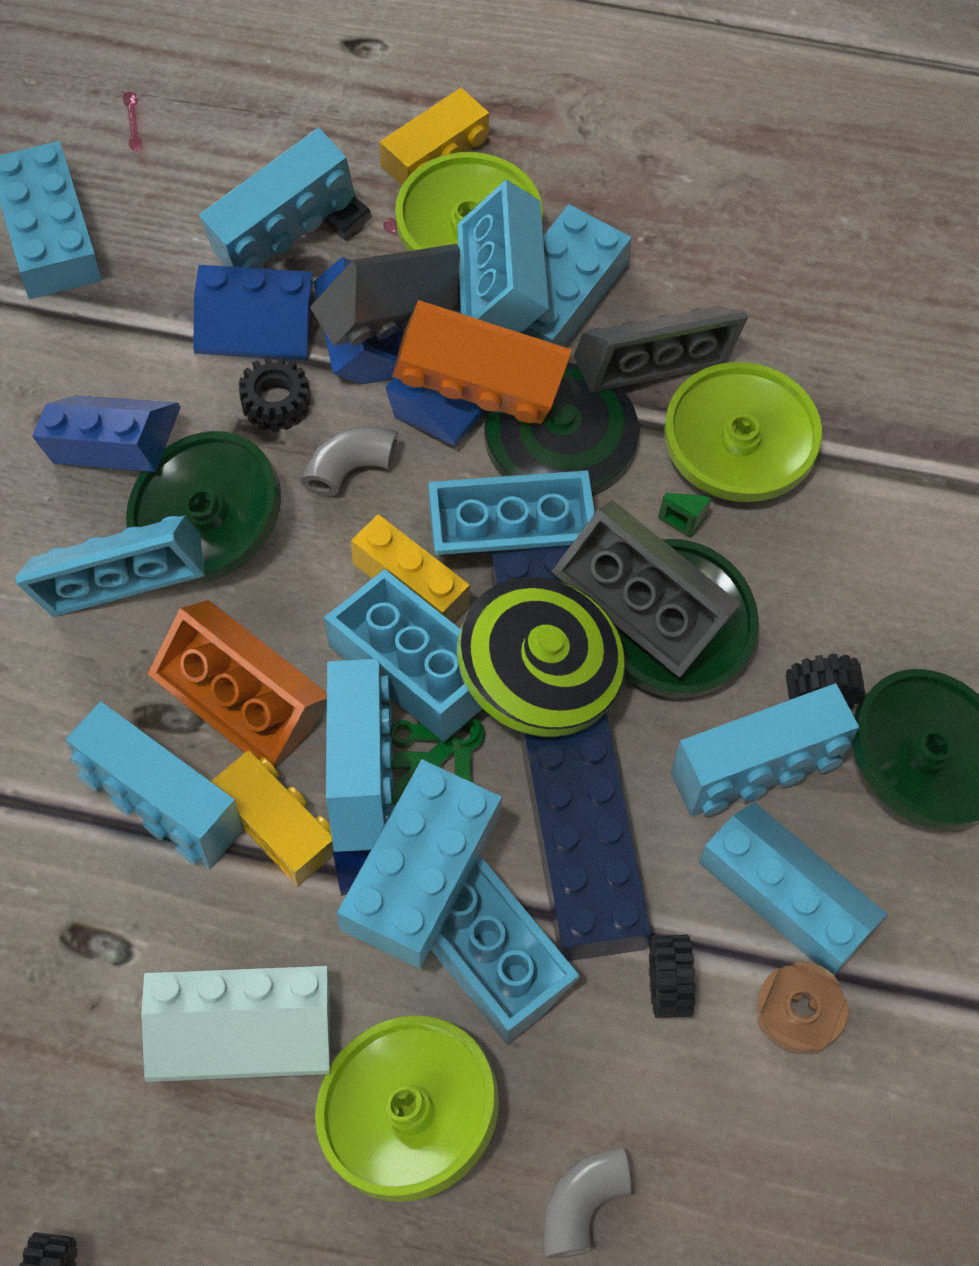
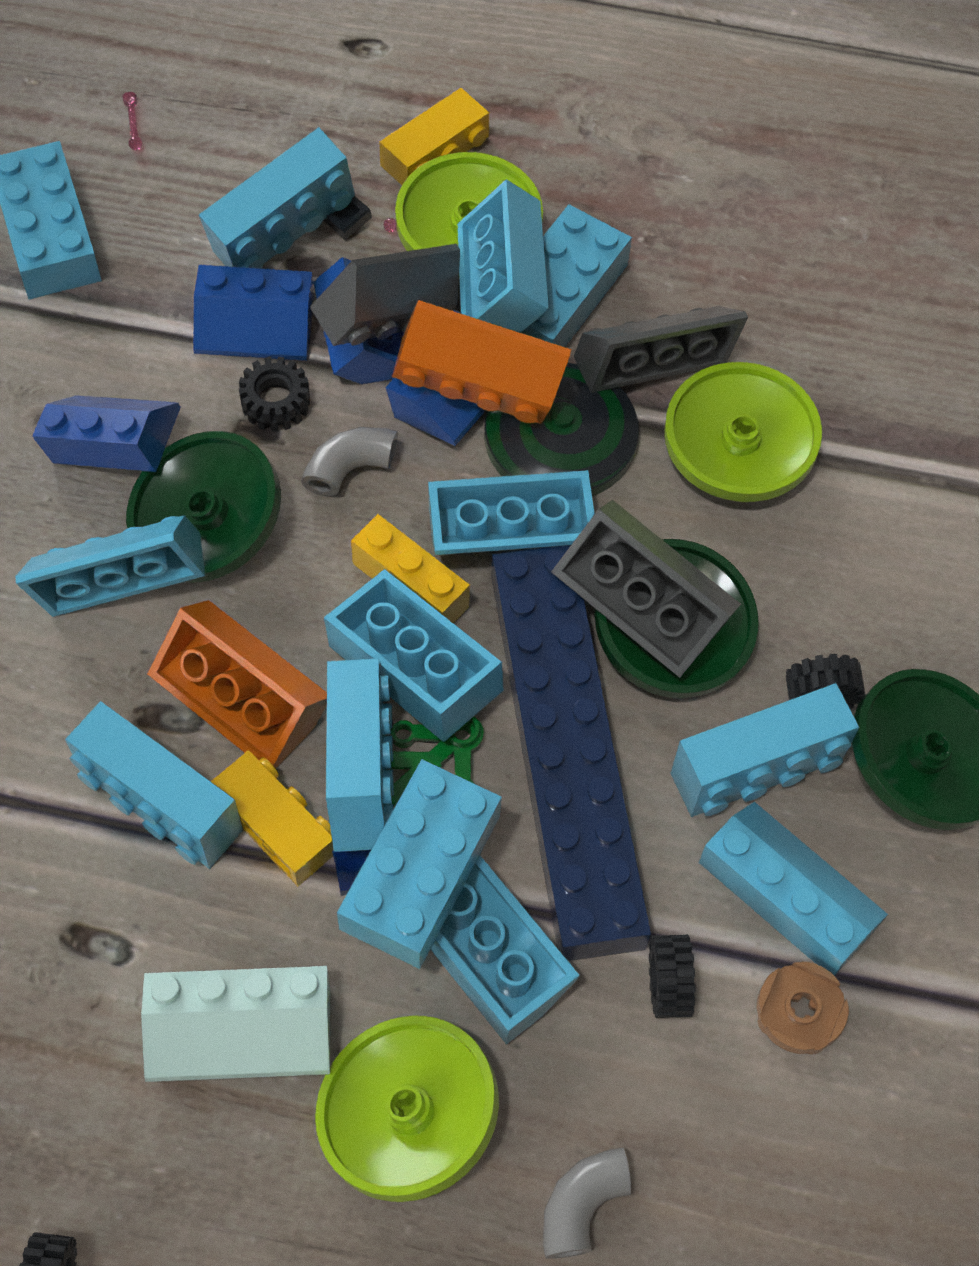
(541, 656): dish -> none
(684, 511): green slope -> none

